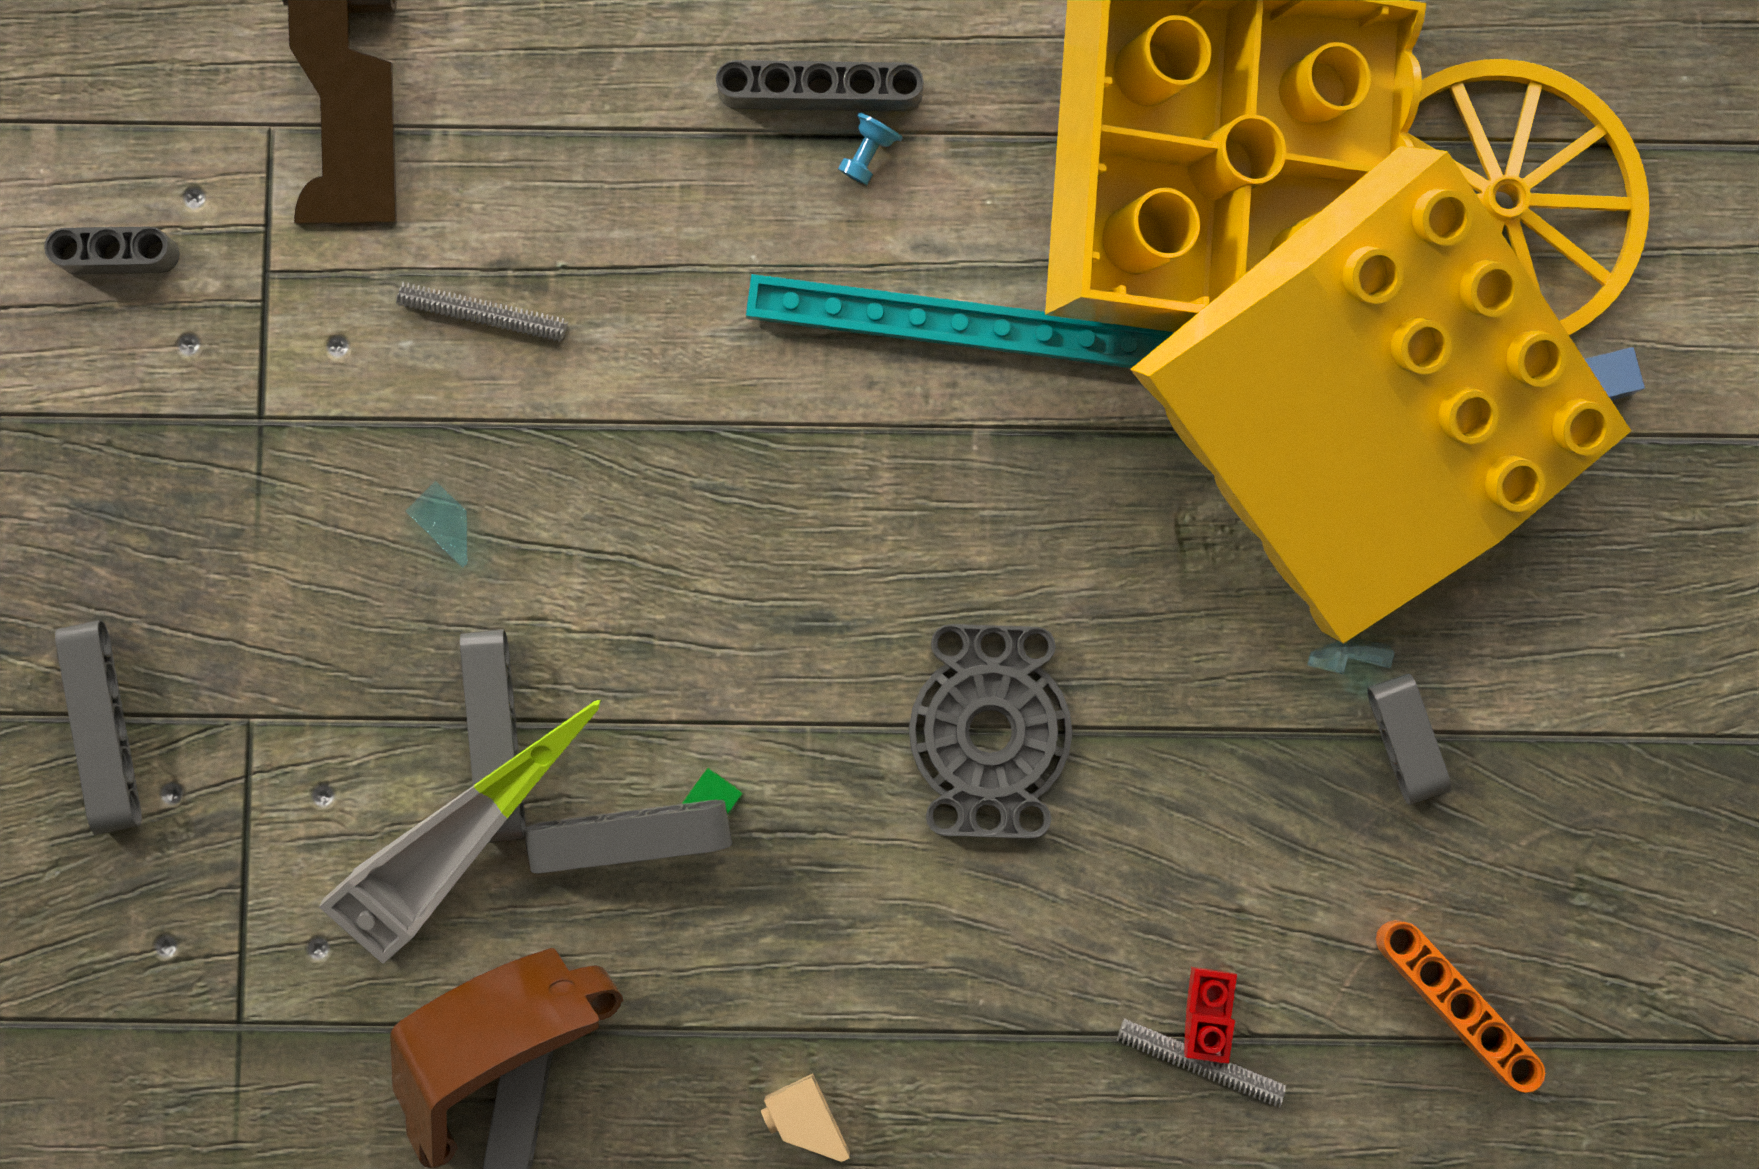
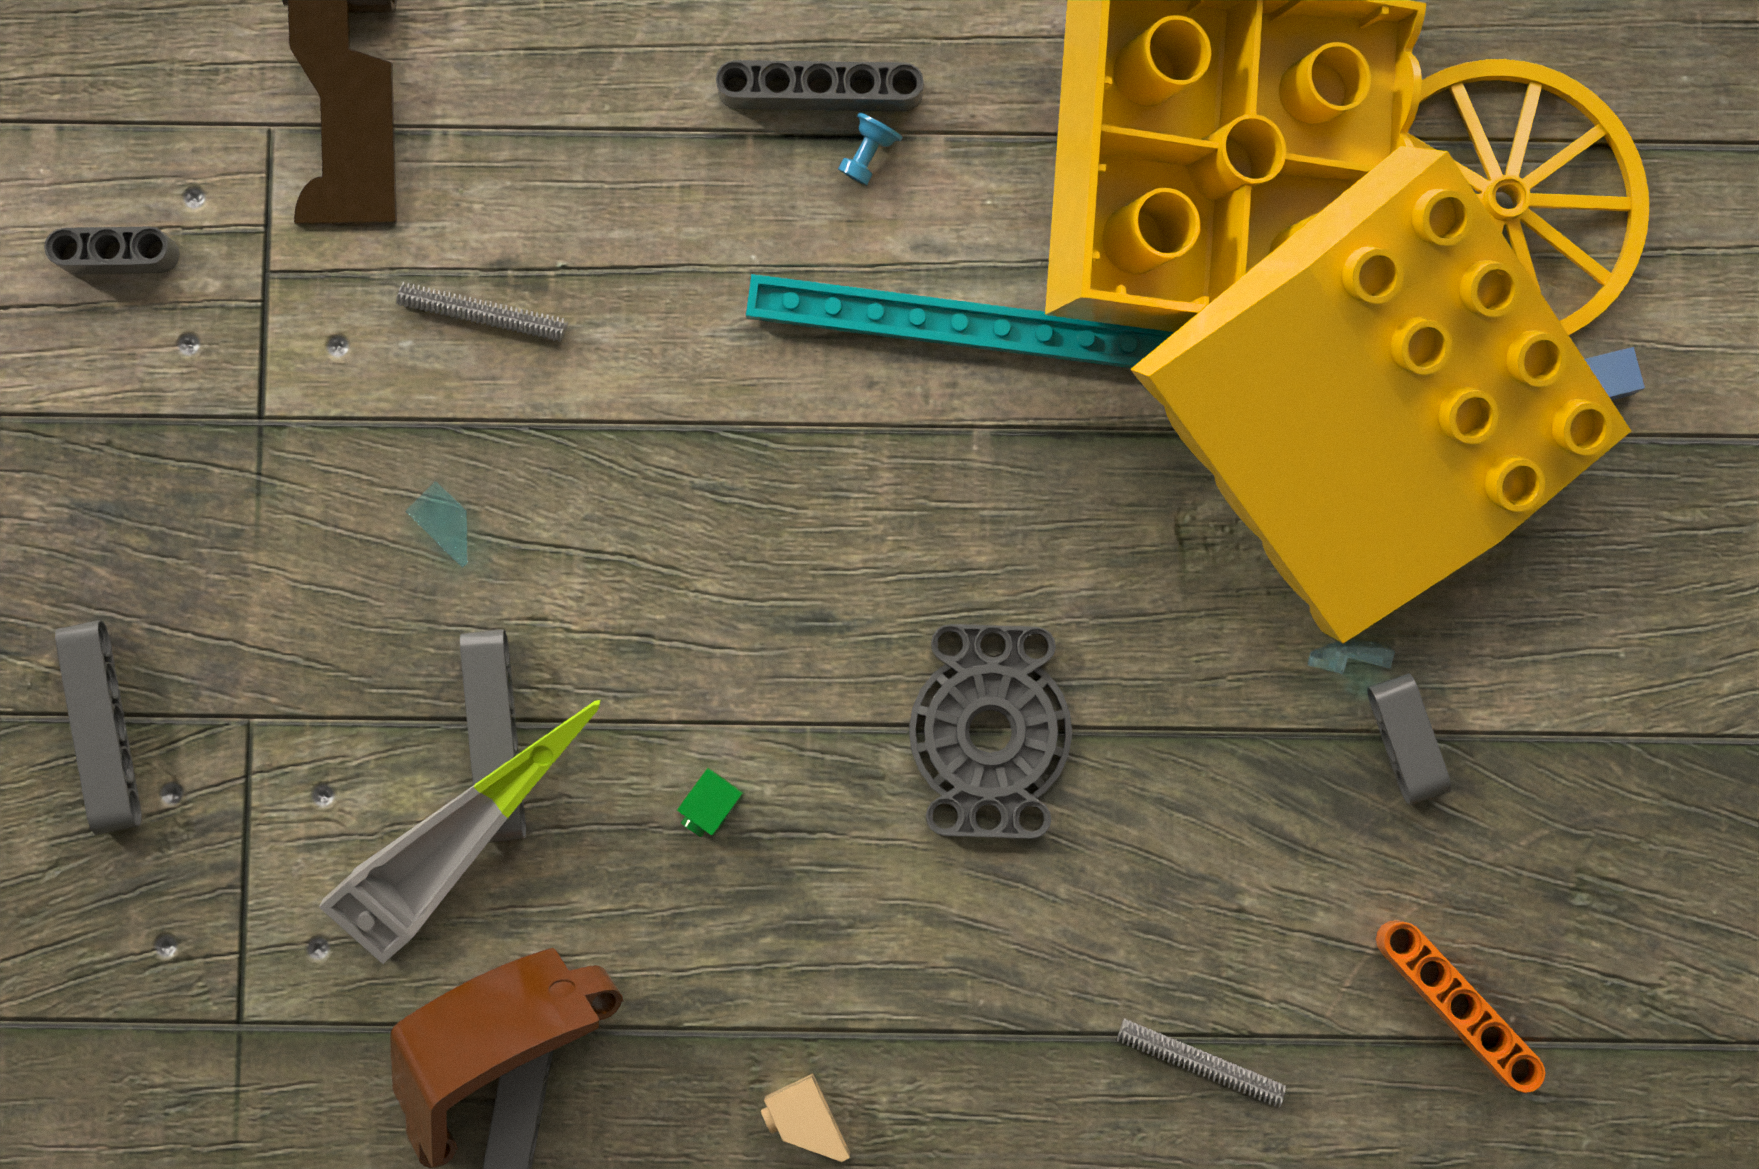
(628, 836): dark grey beam -> none
(1209, 1014): red slope -> none

